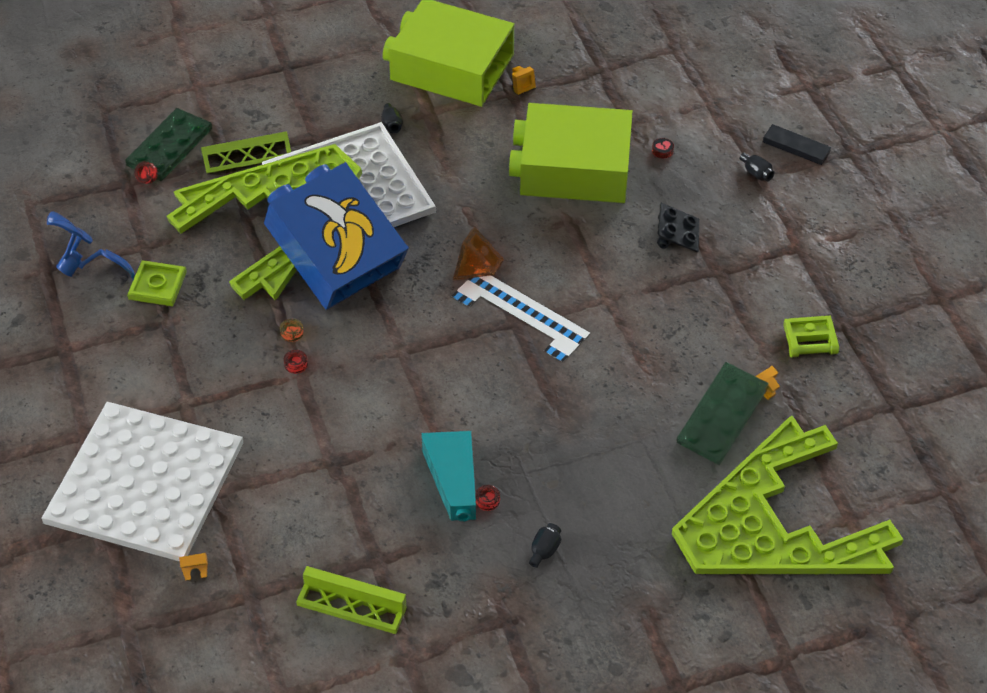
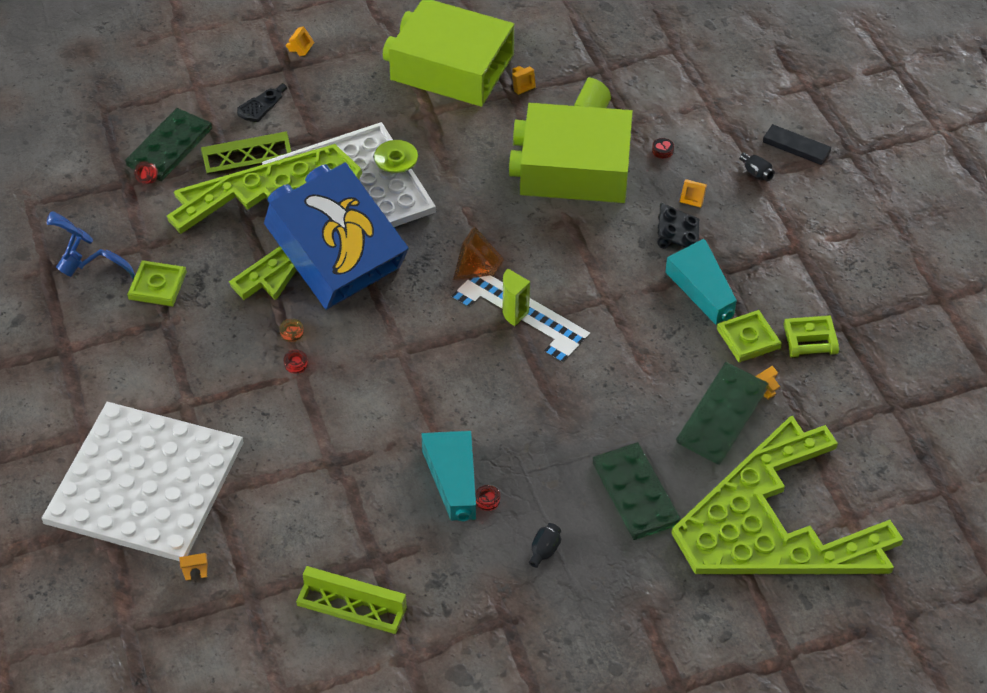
(258, 107): none -> black piece
(300, 42): none -> light orange tile
(391, 119): black plant -> none
(395, 156): none -> lime dish
(515, 297): none -> lime brick
(593, 94): none -> lime brick
(636, 491): none -> clear green plate
(693, 193): none -> light orange tile
(702, 280): none -> teal slope
(749, 336): none -> lime plate

